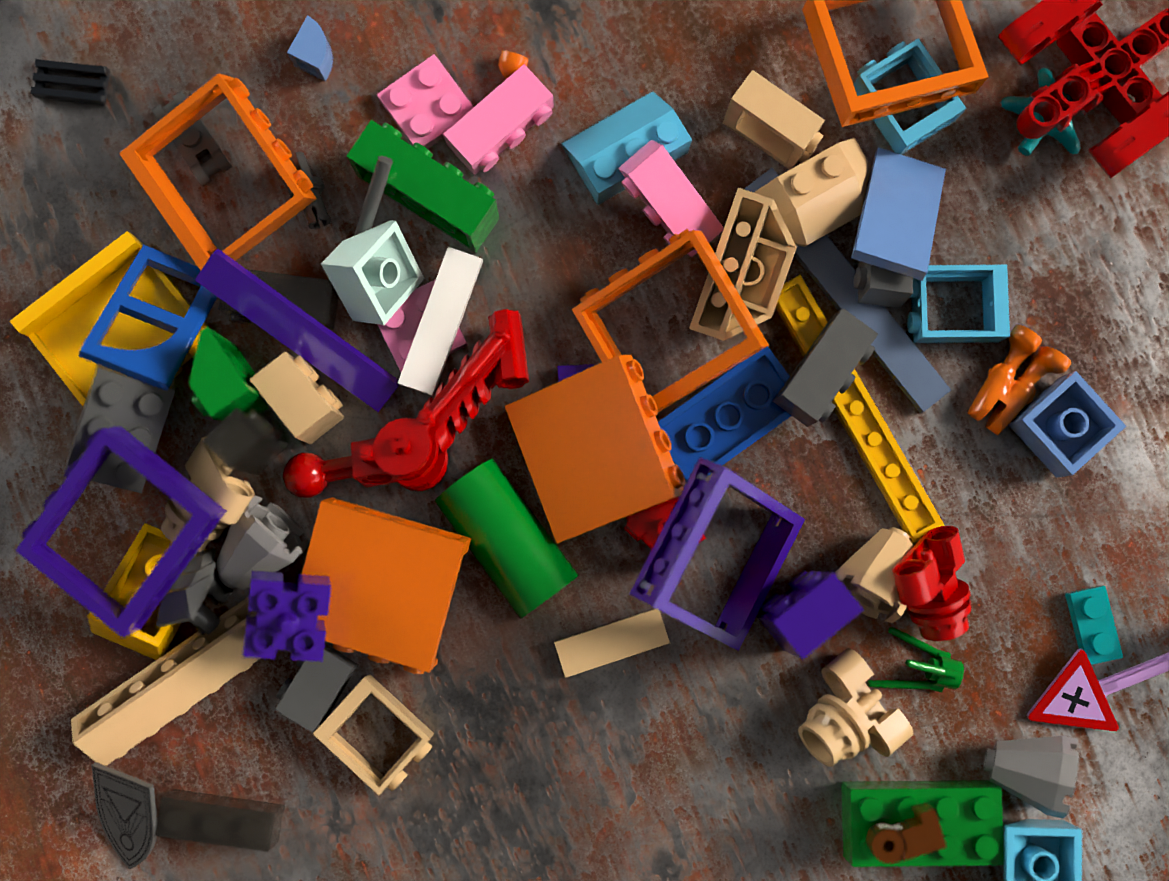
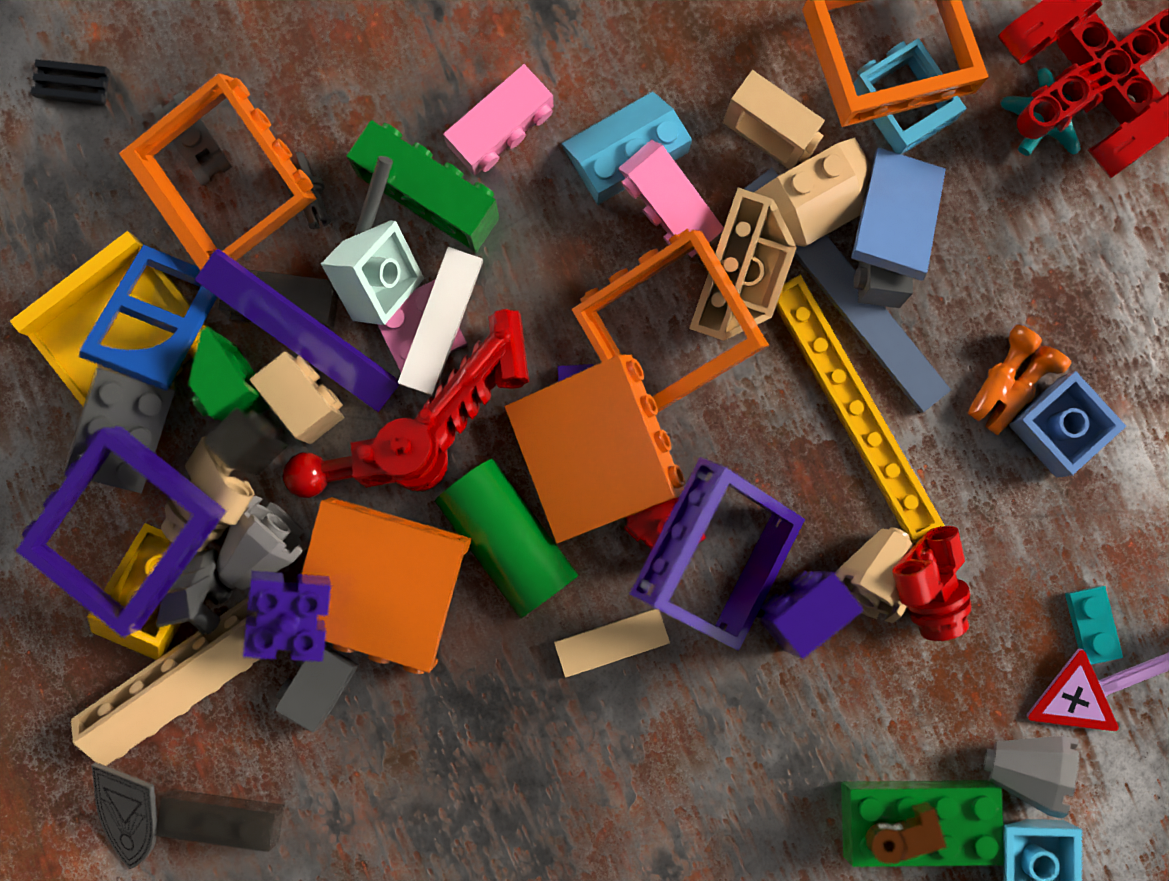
(311, 50): medium blue brick -> none
(351, 757): tan window -> none
(425, 102): bright pink plate -> none
(510, 62): orange hinge -> none
(727, 413): blue plate -> none
(826, 368): dark grey brick -> none
(852, 718): tan beam -> none
(941, 670): green plant -> none
(994, 299): medium azure window -> none

